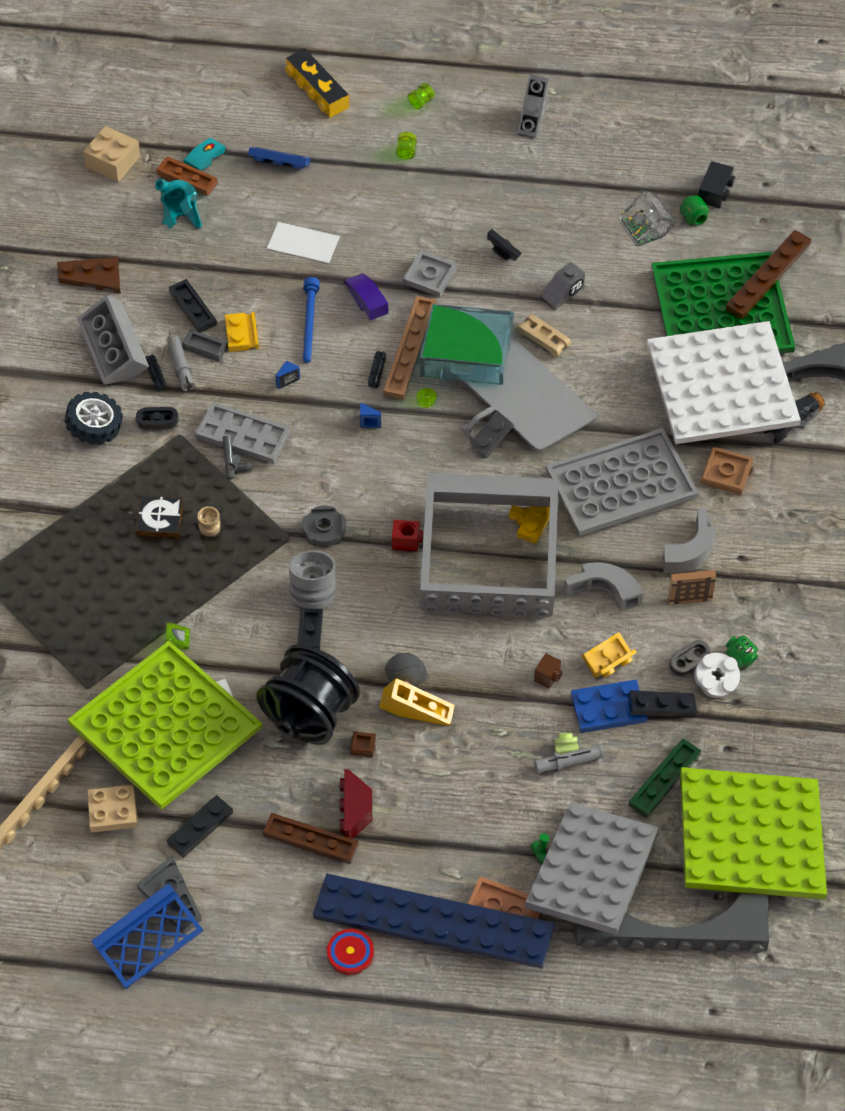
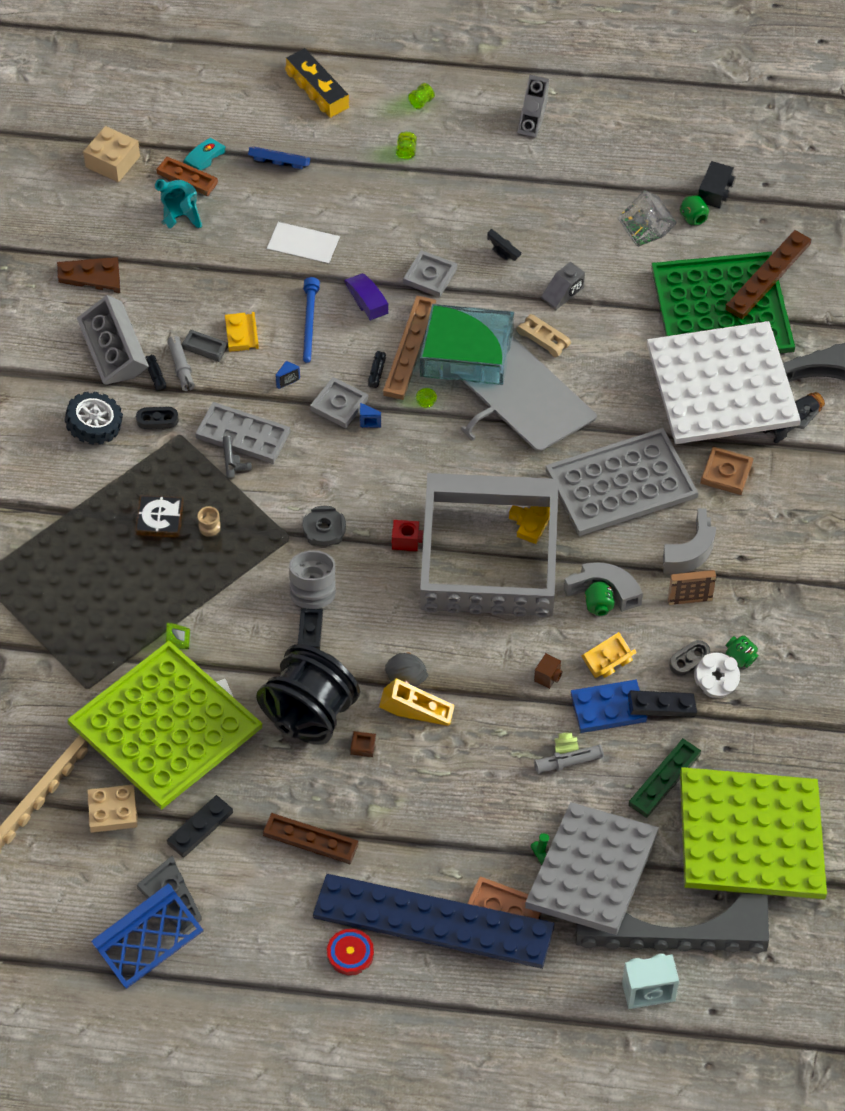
(192, 305): black plate -> none
(338, 402): none -> light grey plate
(355, 804): dark red slope -> none
(492, 433): dark grey plate -> none
(599, 598): none -> green head
(650, 981): none -> light aqua brick

